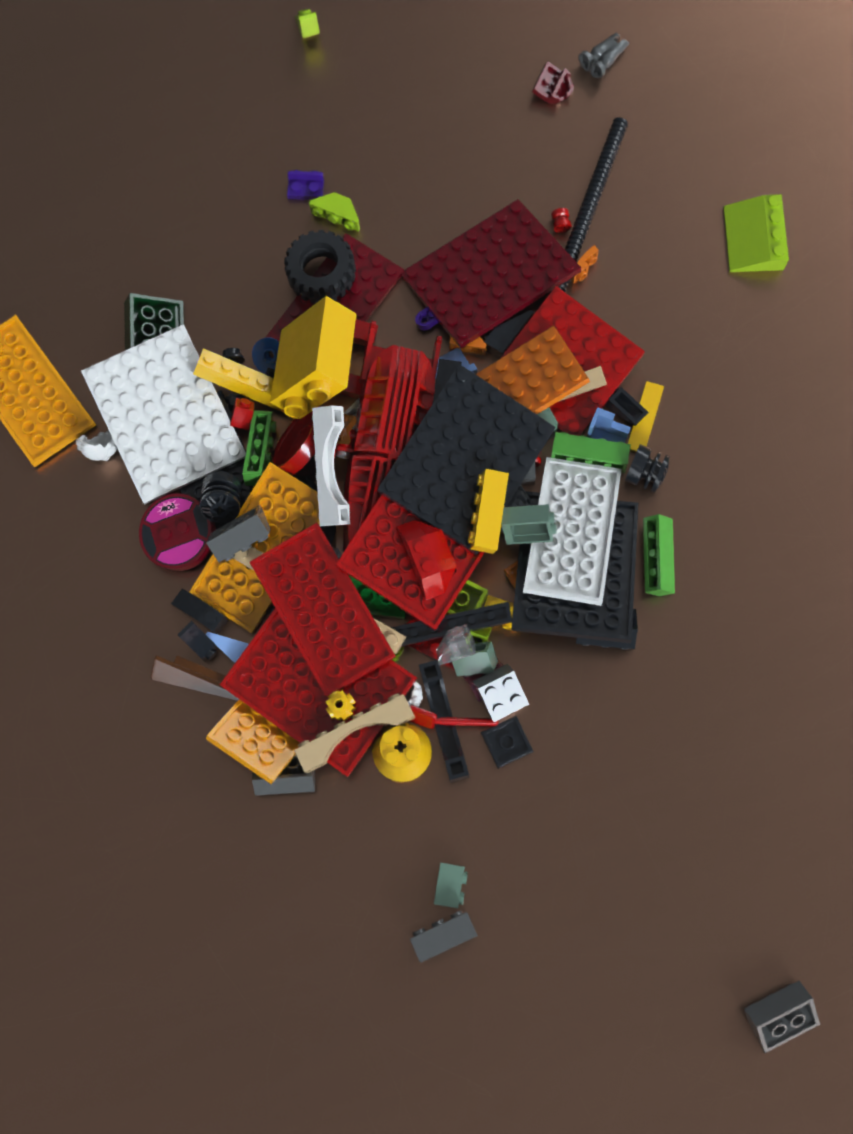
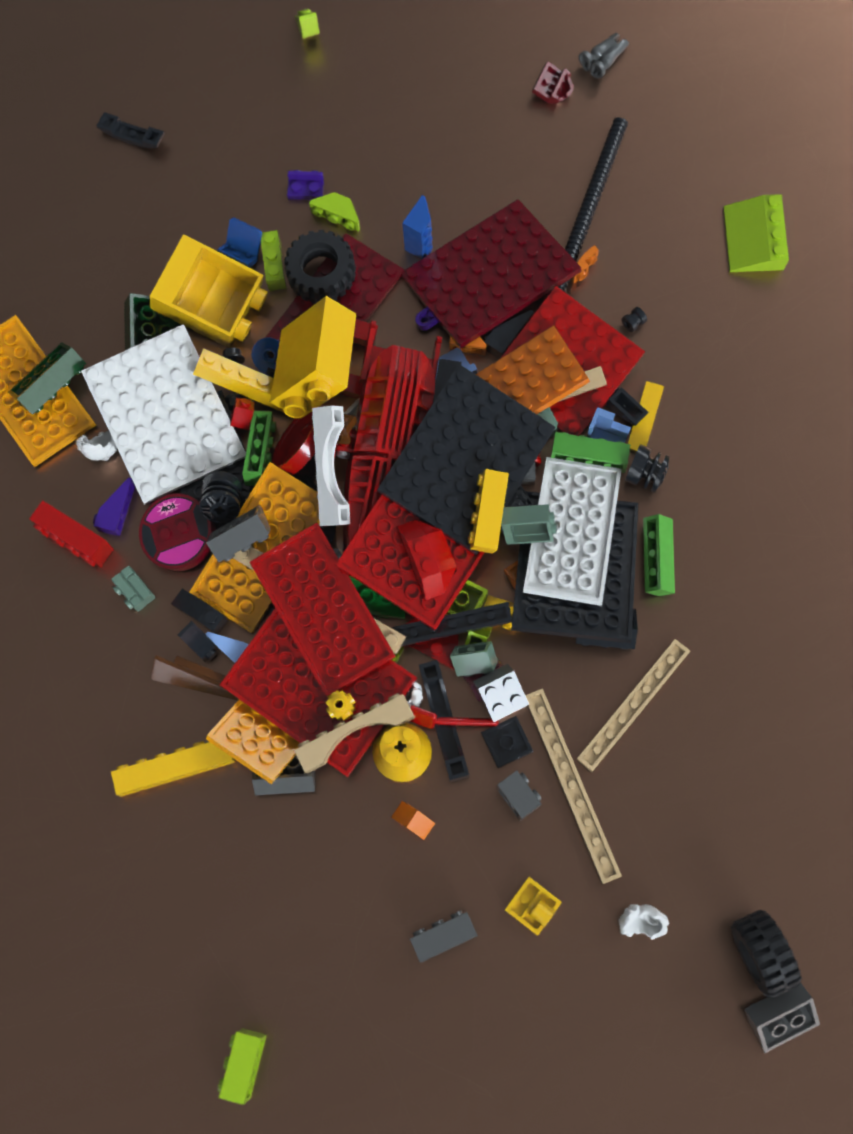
(47, 378): none -> slope
(71, 535): none -> red brick
(114, 511): none -> dark purple slope
(130, 133): none -> black slope
(133, 589): none -> sand green brick
(168, 767): none -> yellow brick
(208, 292): none -> yellow brick
(241, 1066): none -> lime brick
(242, 242): none -> blue bracket
(273, 261): none -> lime arch
(413, 820): none -> orange slope
(418, 230): none -> blue slope
(449, 885): sand green brick -> none
(456, 645): clear slope -> none
(519, 795): none -> dark grey brick
(533, 906): none -> yellow plate
(560, 218): red wheel -> none
(573, 787): none -> tan plate
(633, 320): none -> black wheel
(633, 705): none -> tan plate
(643, 920): none -> white hair
(766, 953): none -> black tyre

